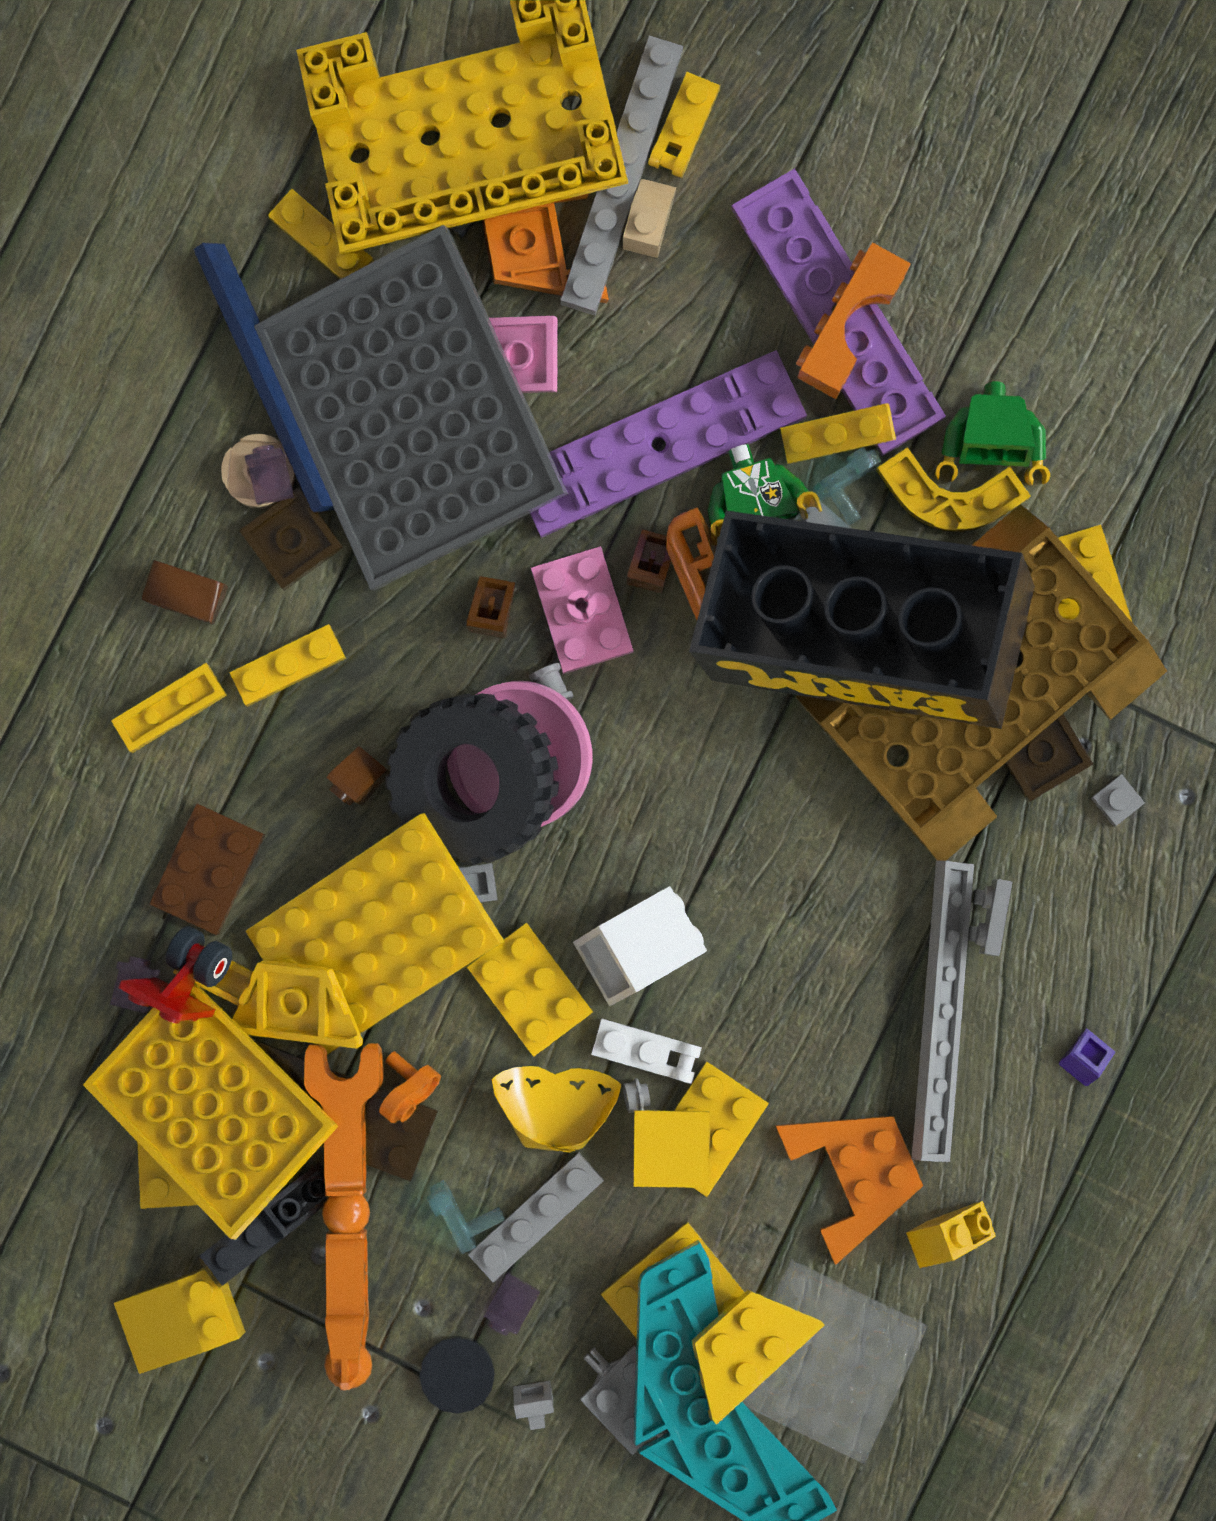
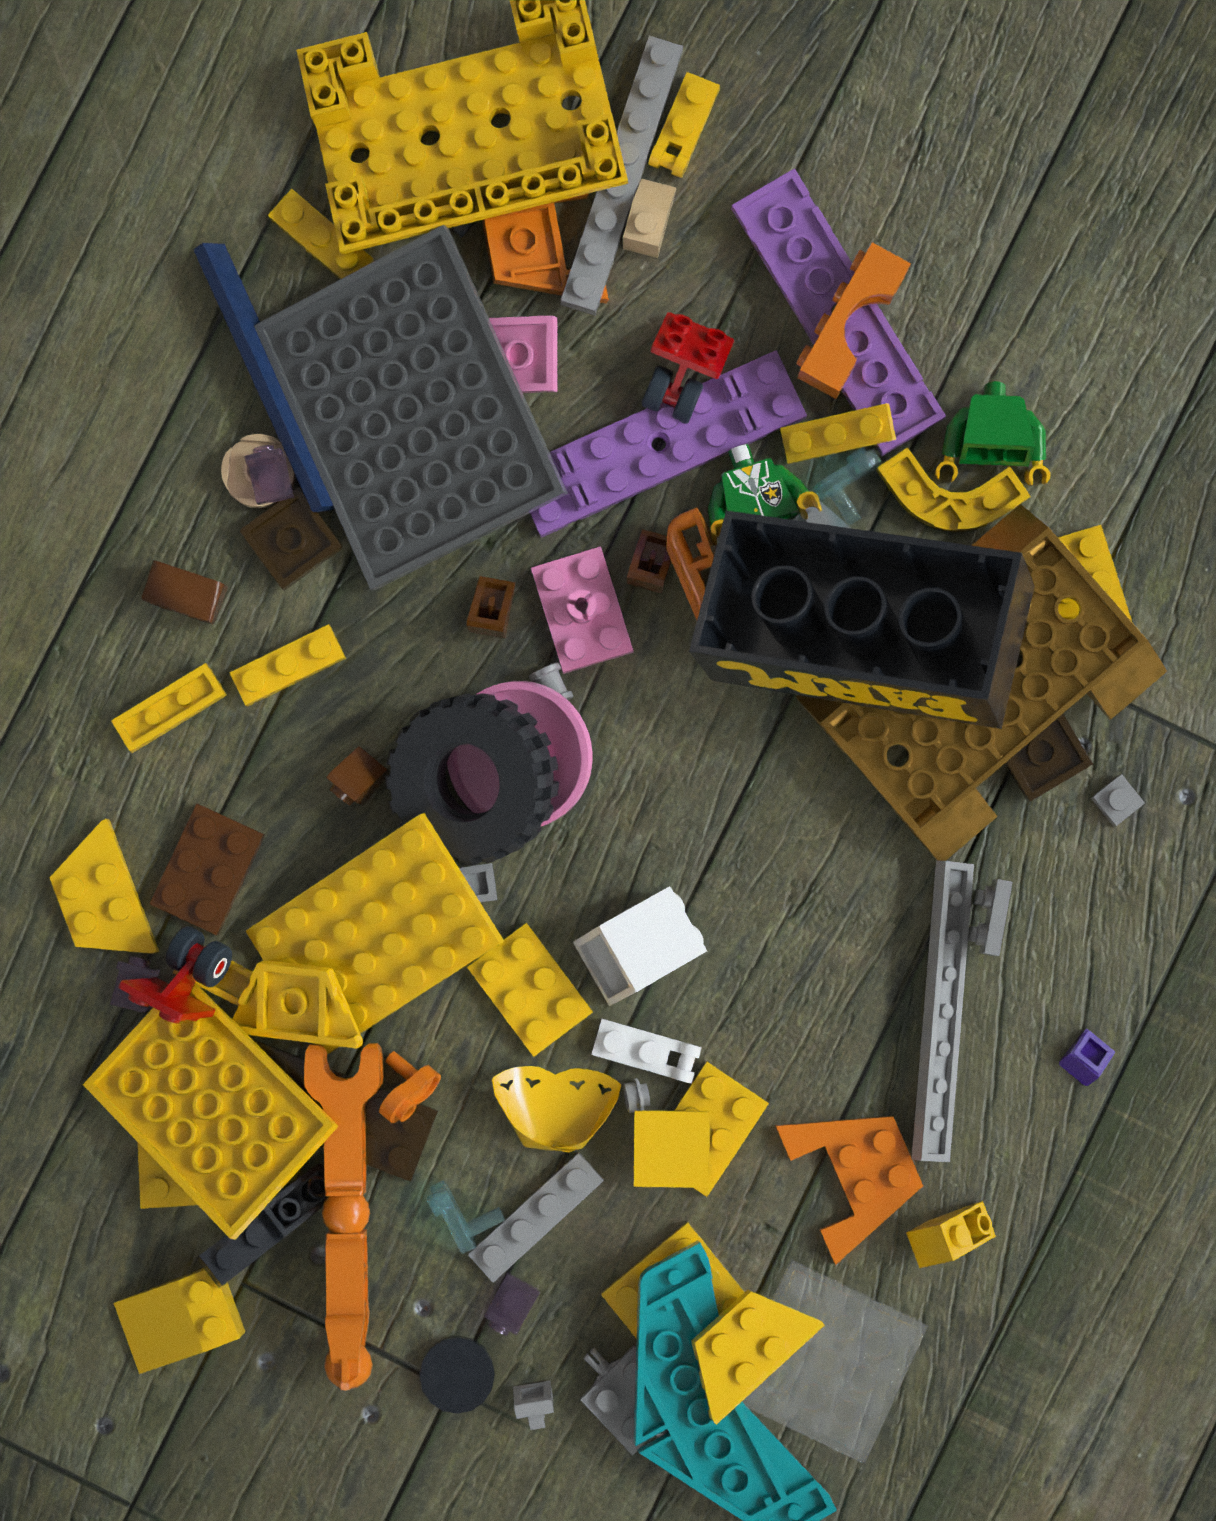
(101, 896): none -> yellow wing
(692, 348): none -> red plate

